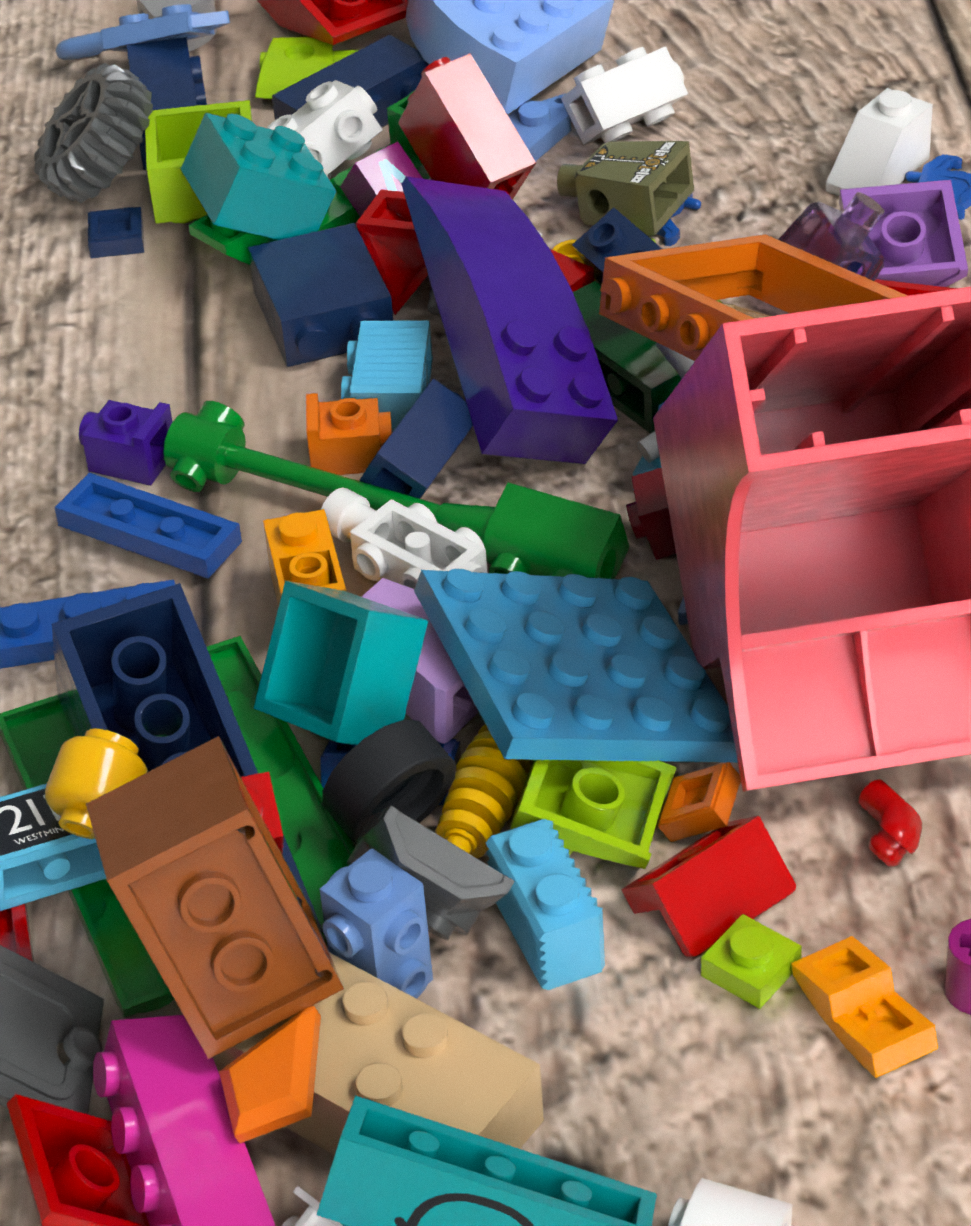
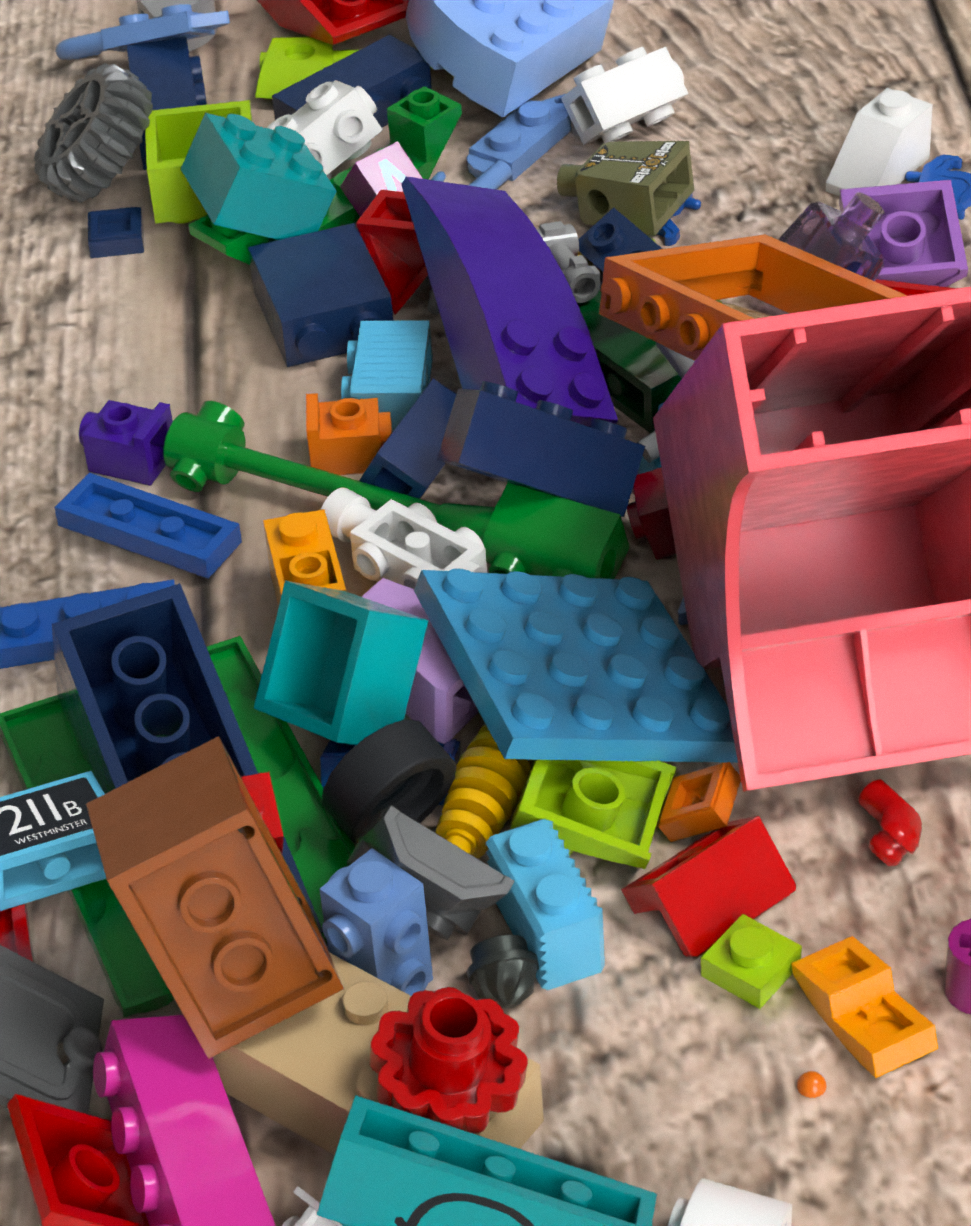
(86, 770): yellow head -> none
(274, 1078): orange piece -> none
(449, 1059): none -> red plant
(464, 129): brick -> none
(503, 970): none -> pearl dark grey plate
(541, 448): none -> dark blue brick
(565, 247): none -> light grey bar
(811, 1084): none -> orange piece

